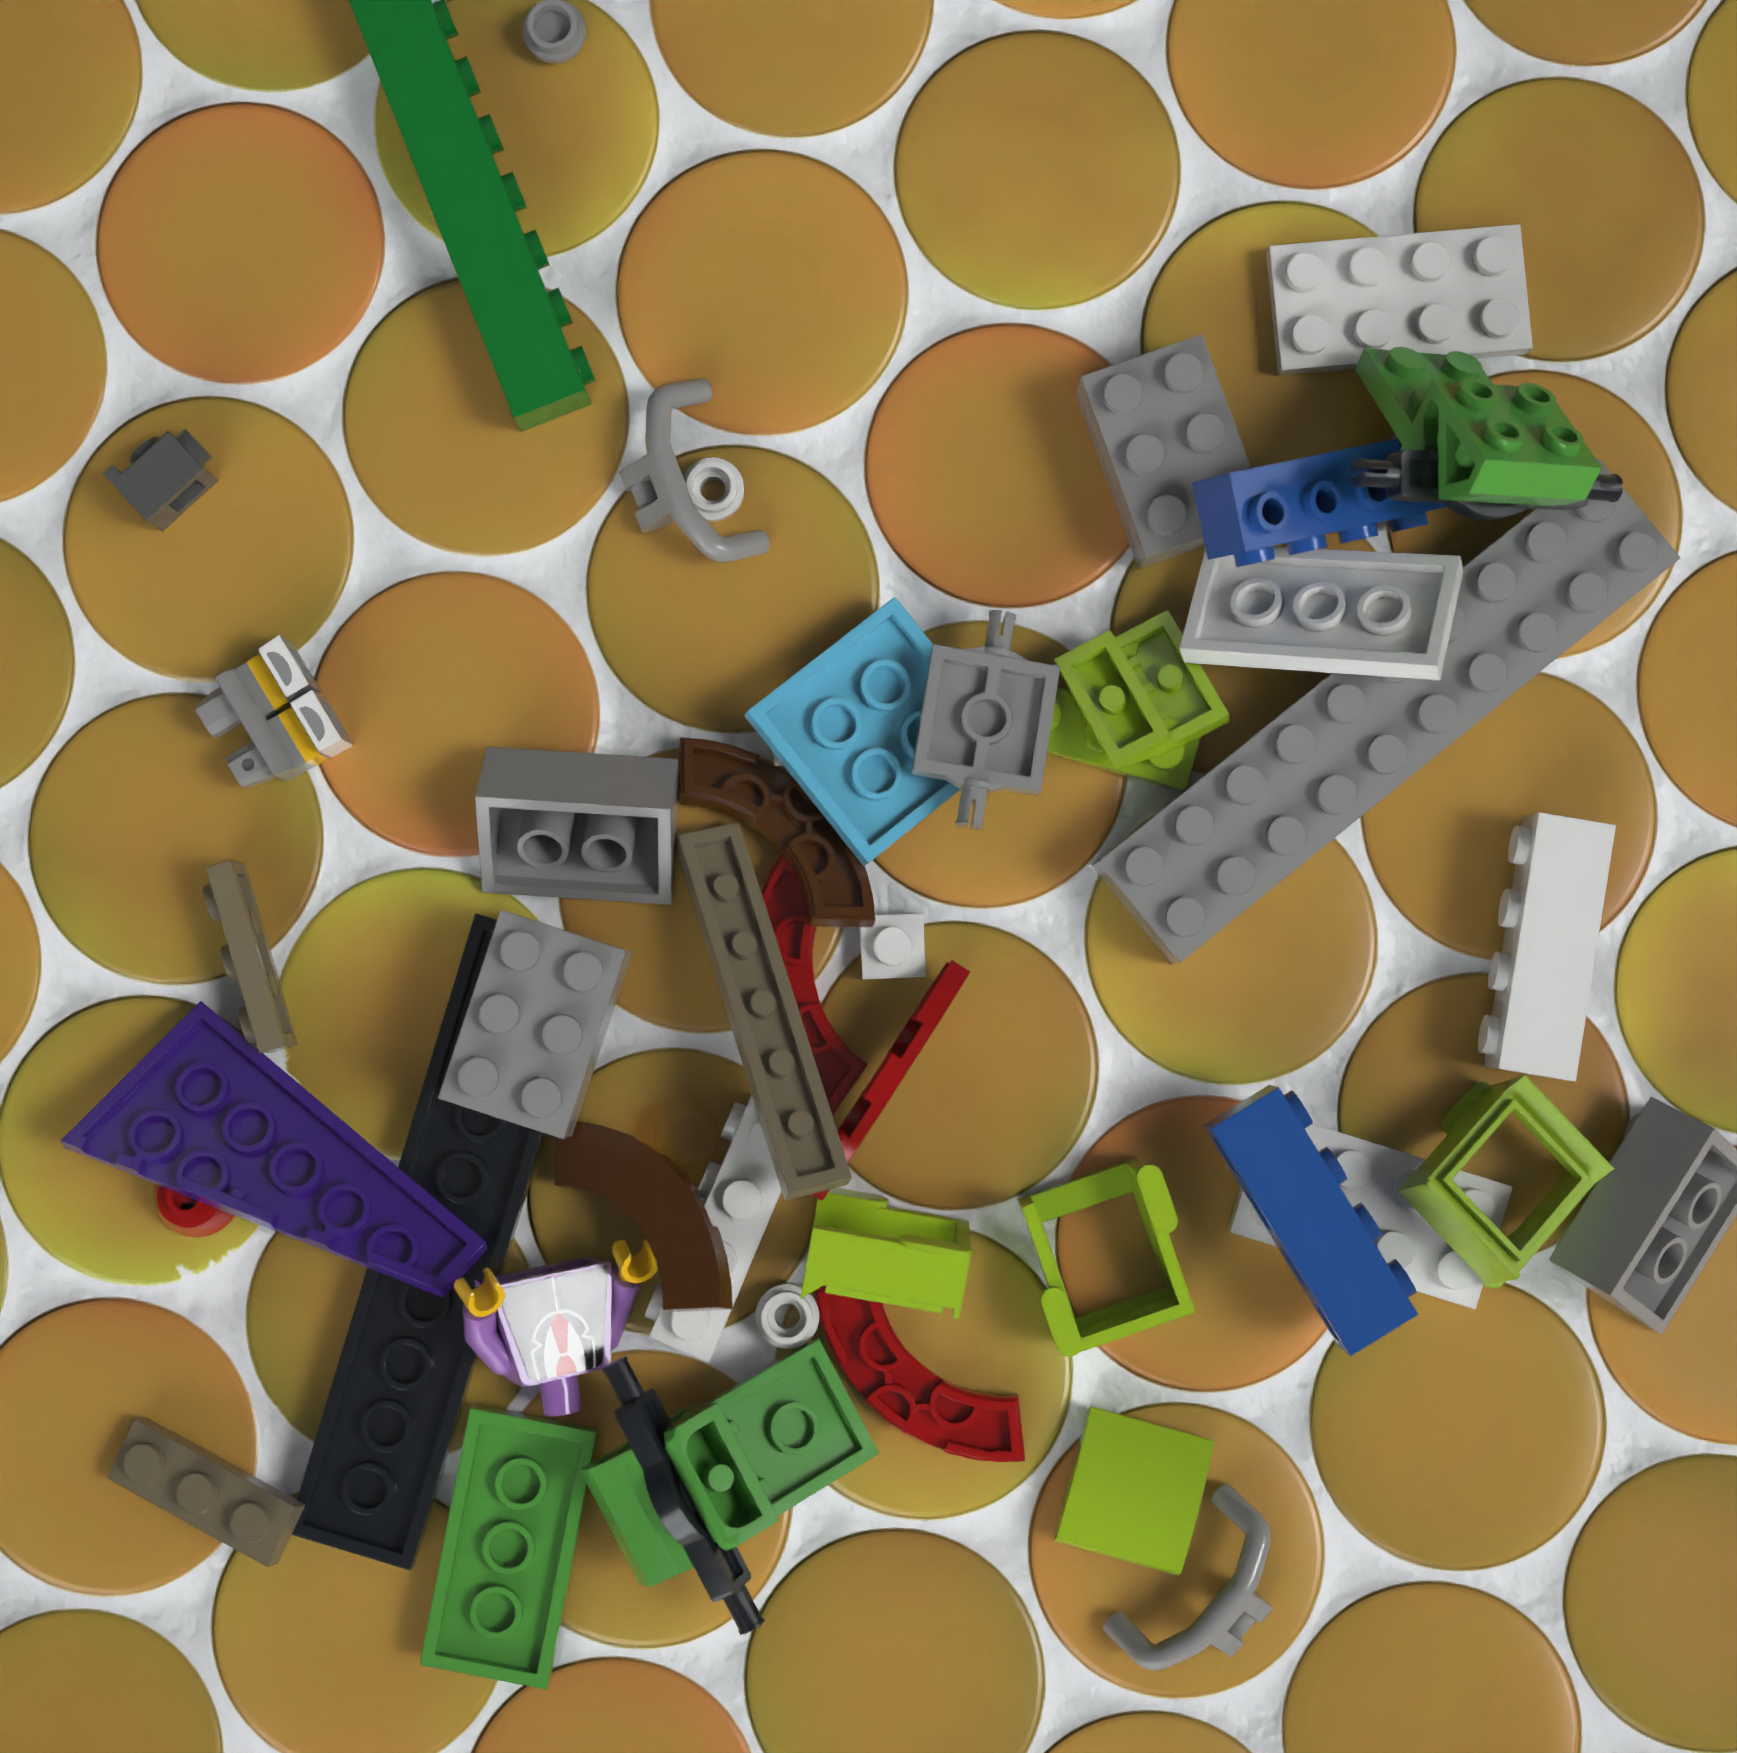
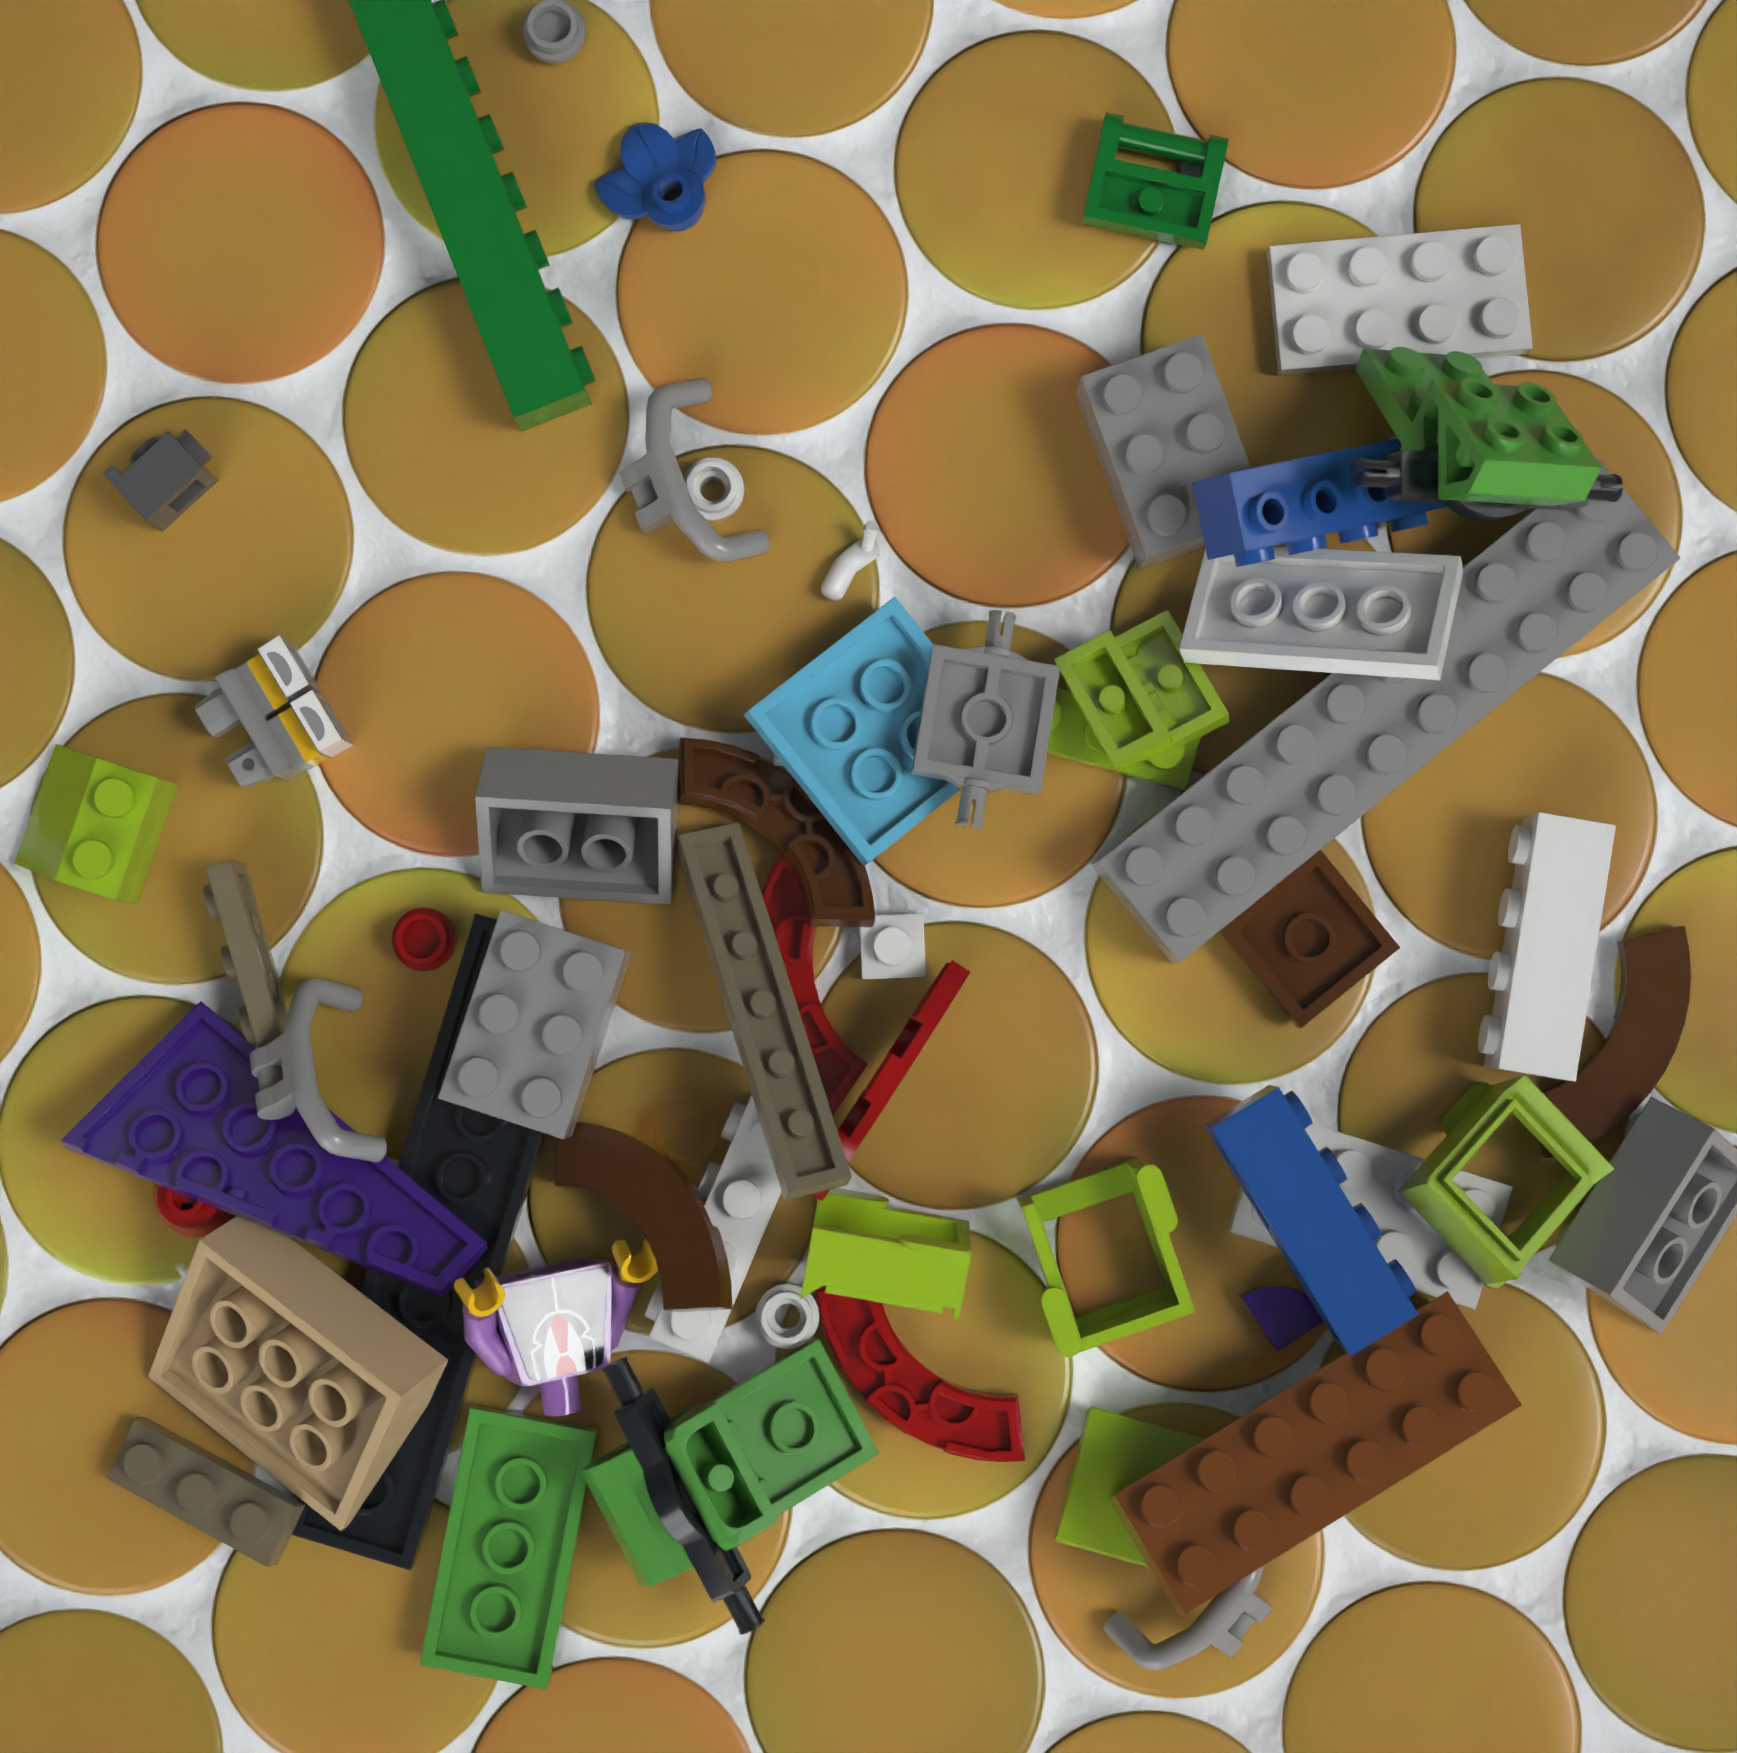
(95, 825): none -> lime slope
(289, 1074): none -> light grey piece
(294, 1366): none -> tan slope
(424, 939): none -> red plate
(655, 170): none -> blue plate
(850, 562): none -> white piece
(1151, 199): none -> green plate
(1281, 1313): none -> dark purple tile
(1309, 939): none -> reddish brown plate
(1313, 1454): none -> dark orange brick
(1641, 1041): none -> reddish brown tile

